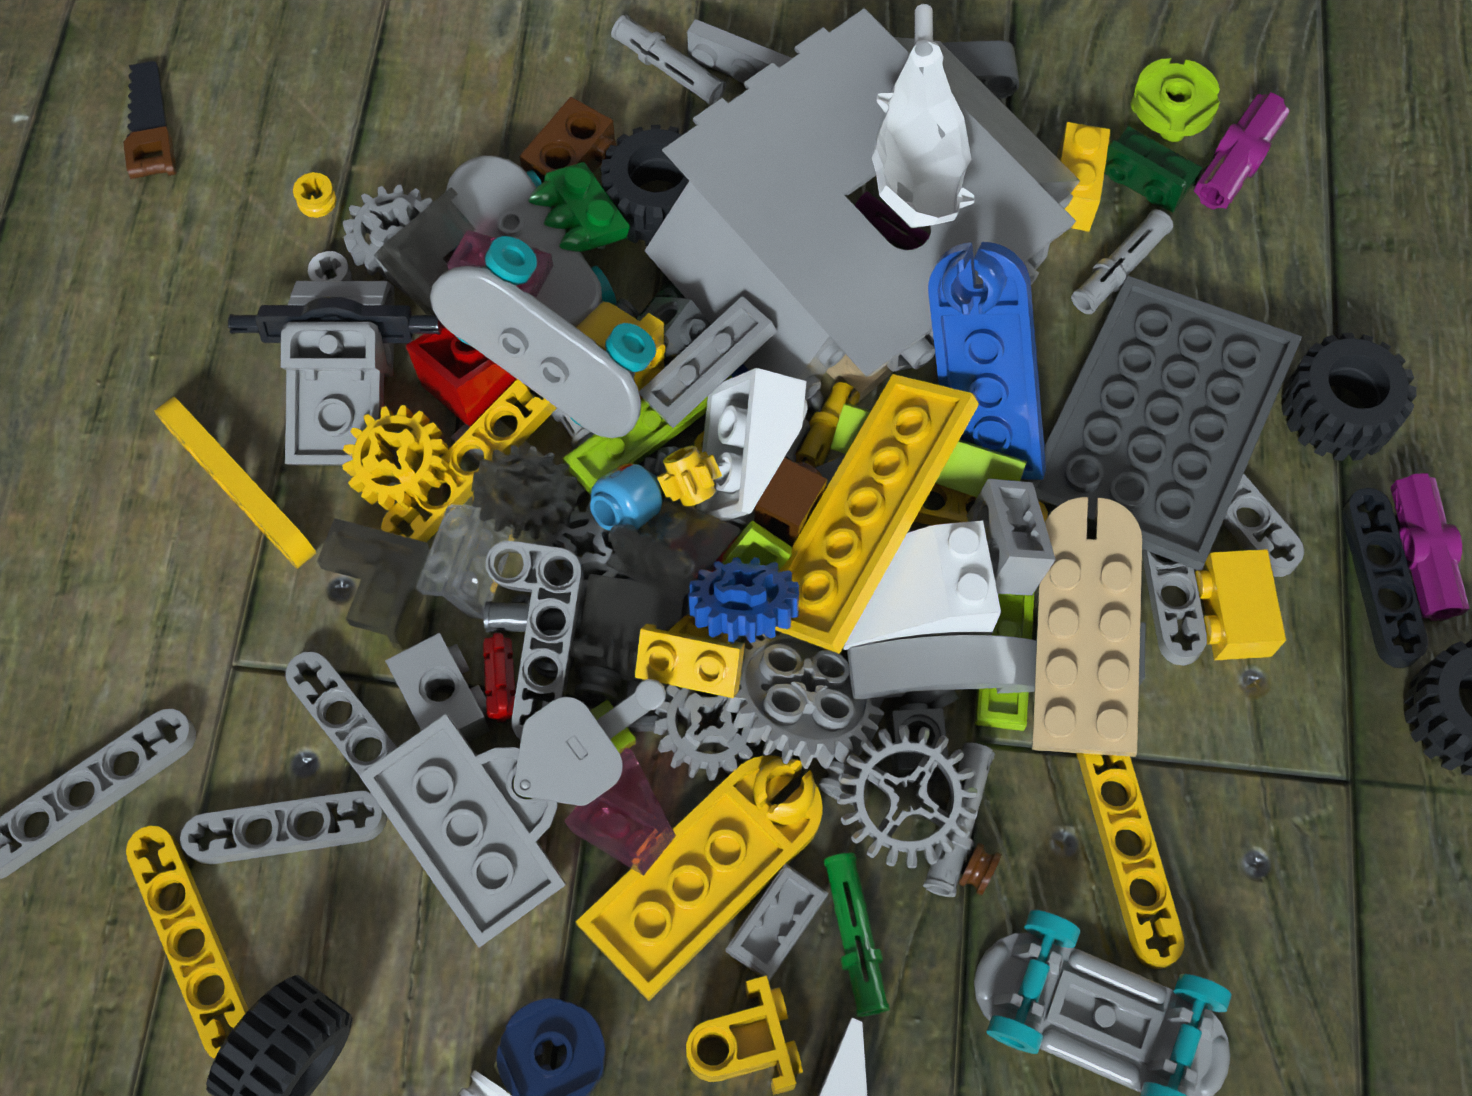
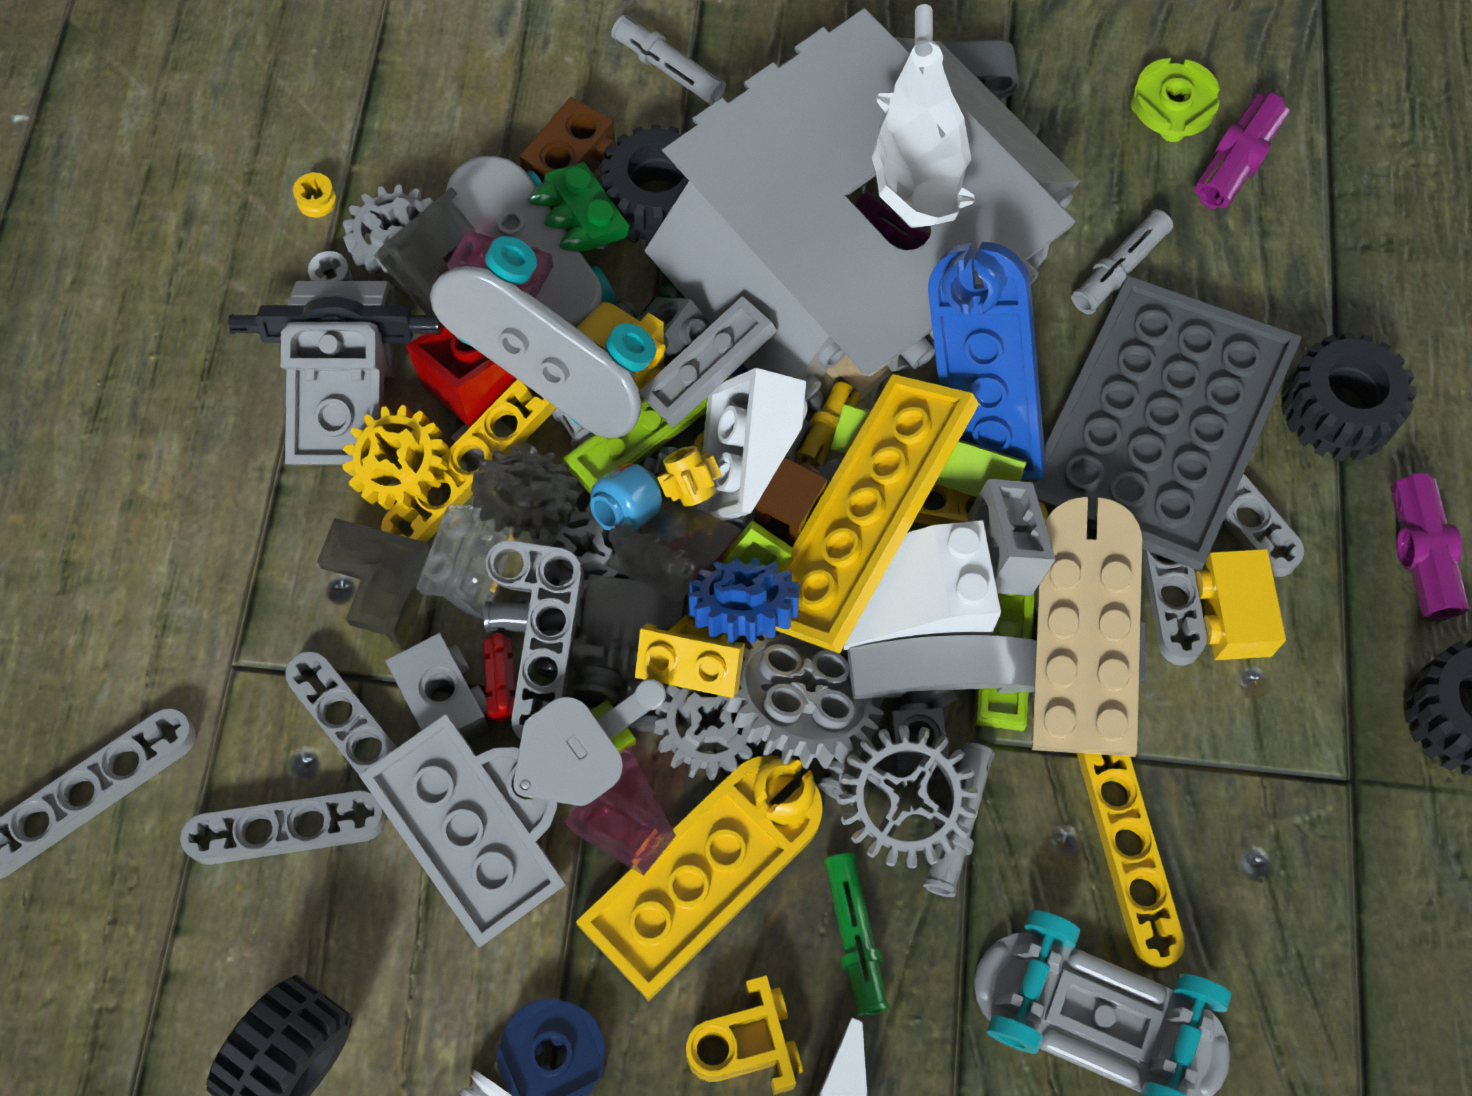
(147, 125): piece -> none
(173, 923): yellow beam -> none
(235, 482): yellow beam -> none
(729, 53): light grey plate -> none
(777, 922): light grey plate -> none
(980, 868): reddish brown bush -> none
(1085, 155): yellow brick -> none
(1150, 169): dark green bracket -> none
(1390, 576): black beam -> none

